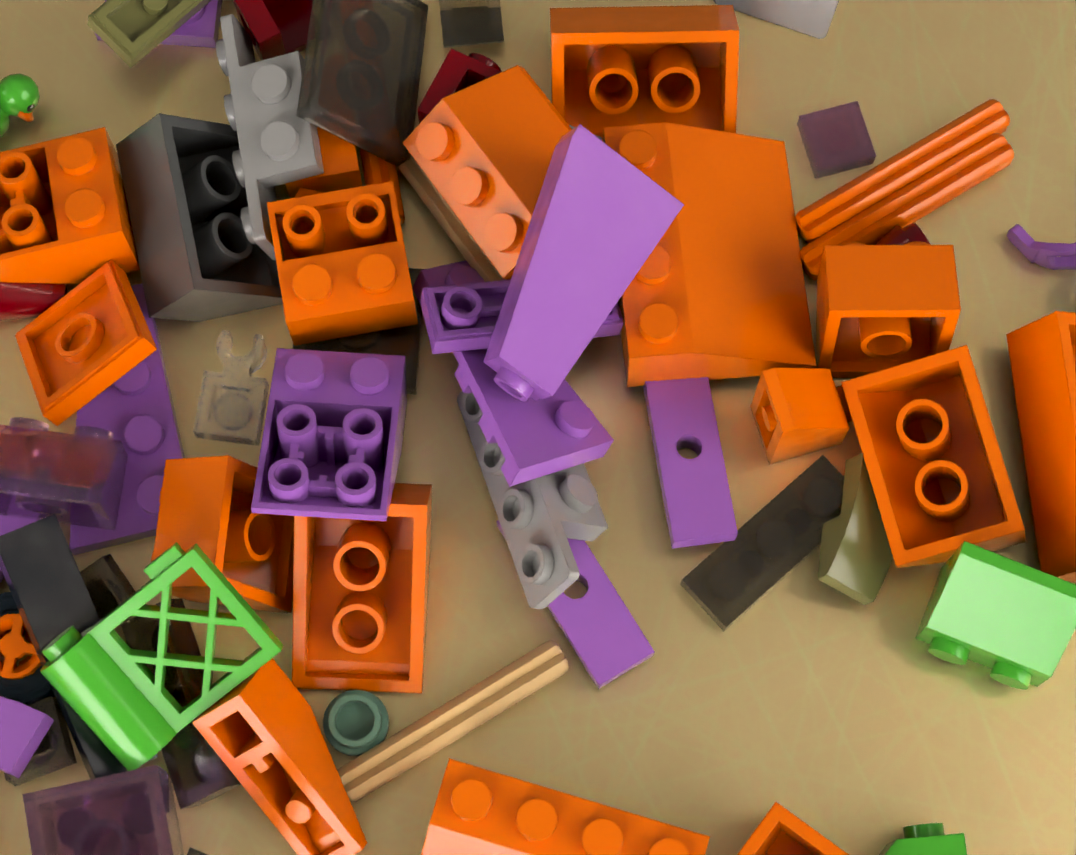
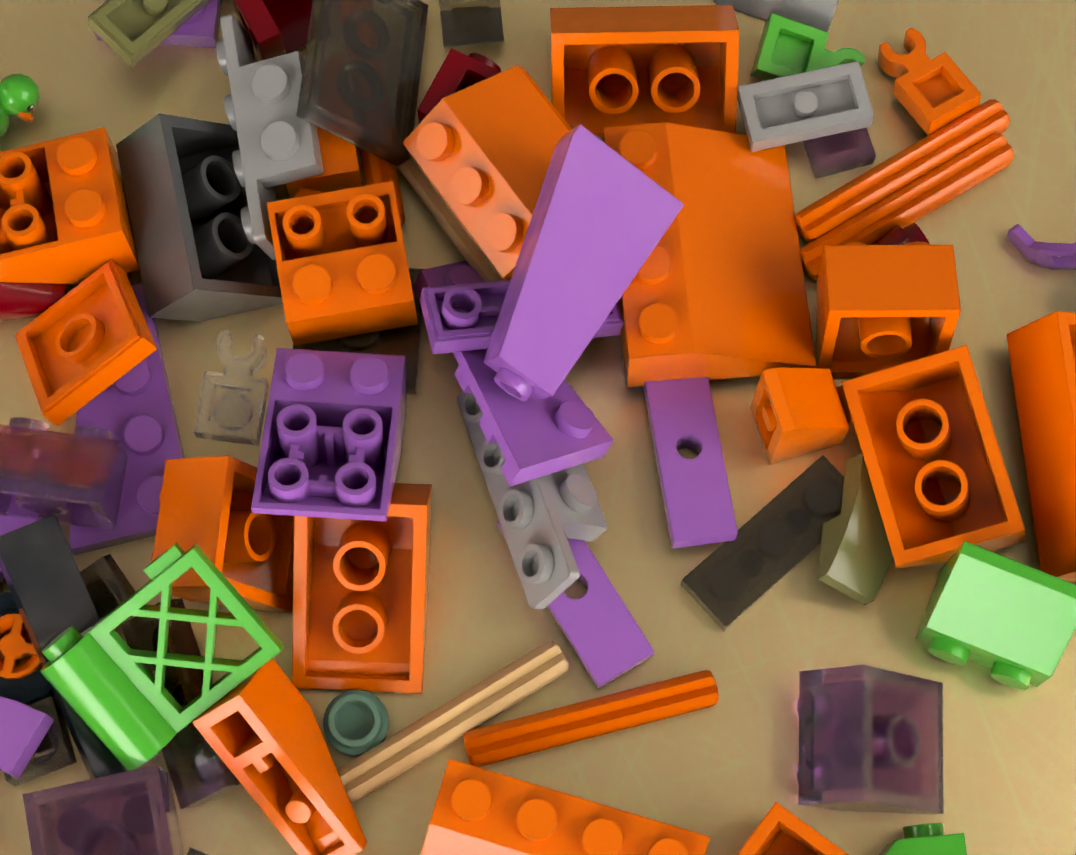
(591, 718): none -> orange axle
(796, 48): none -> bright green plate
(805, 106): none -> light grey plate
(870, 741): none -> slope
(928, 88): none -> orange plate

